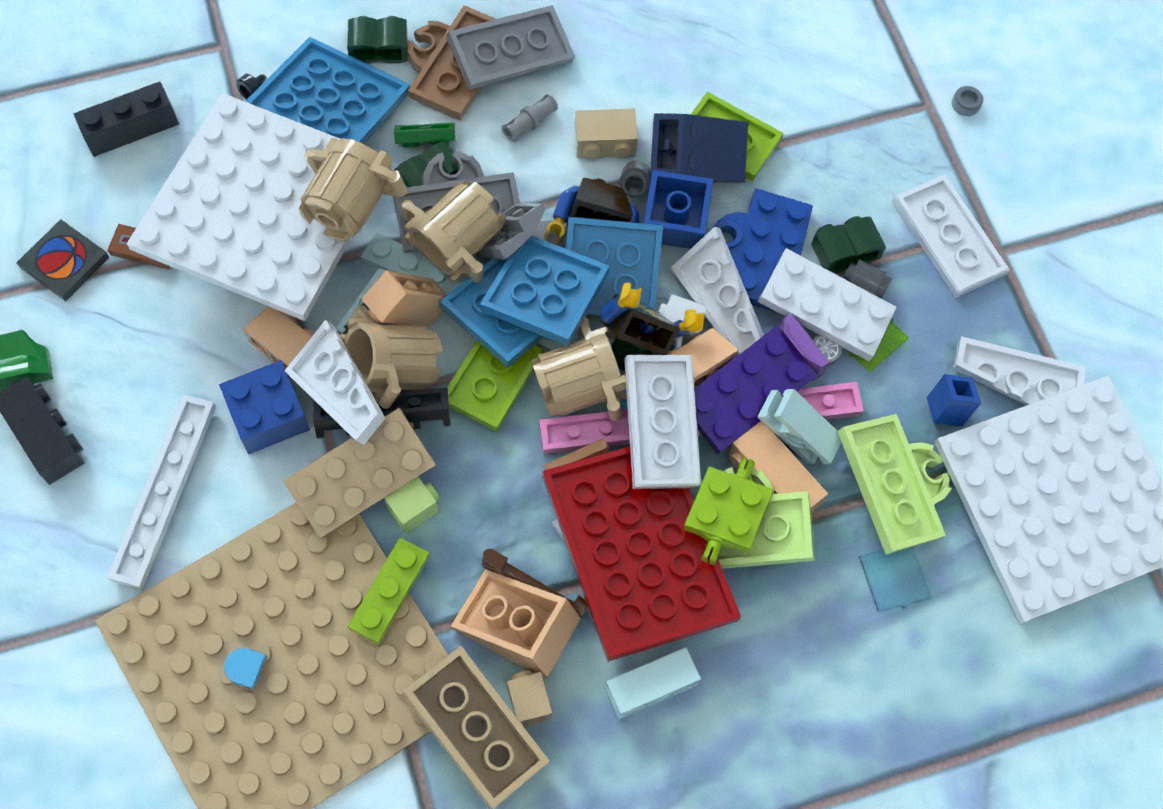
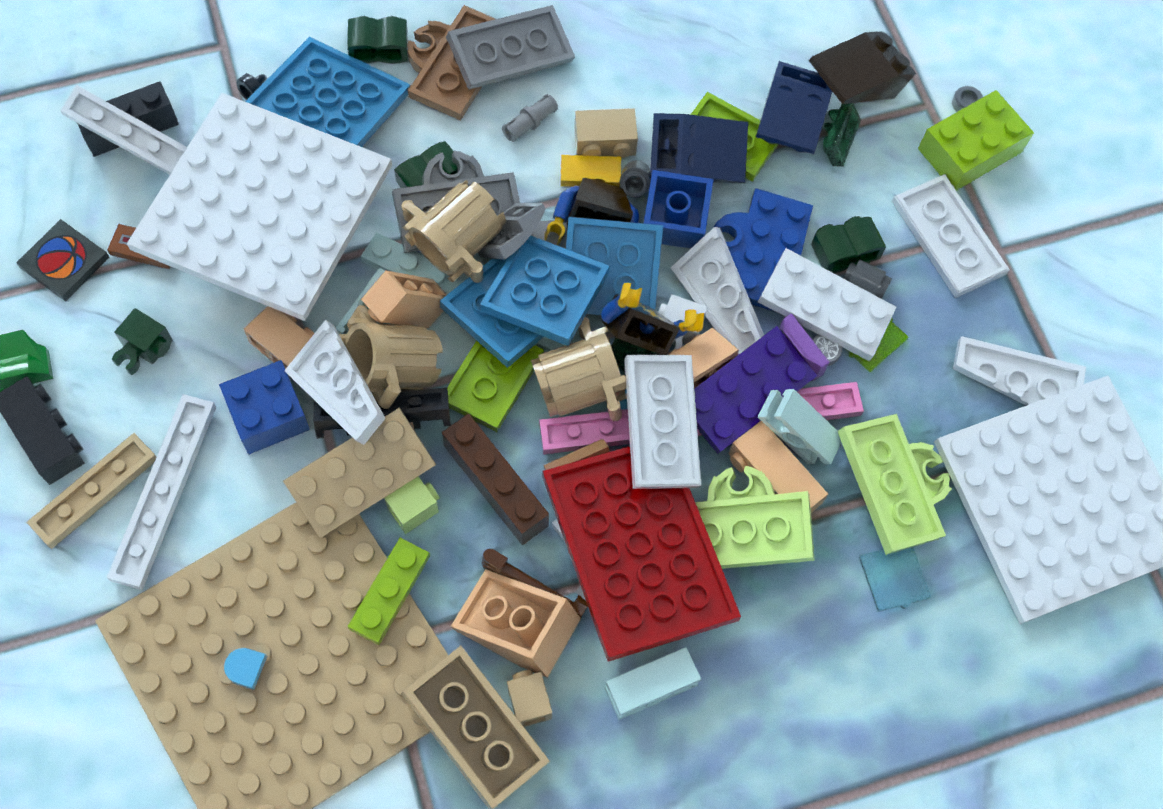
(92, 491): none -> tan plate
(123, 129): none -> white plate
(141, 338): none -> dark green brick
(347, 186): tan container -> none
(414, 134): green plate -> none
(495, 479): none -> reddish brown brick
(577, 167): none -> yellow tile
(728, 510): lime plate -> none
(794, 108): none -> dark blue slope
(840, 133): none -> clear green plate
(864, 68): none -> dark brown slope
(953, 400): blue brick -> none
(975, 140): none -> lime brick

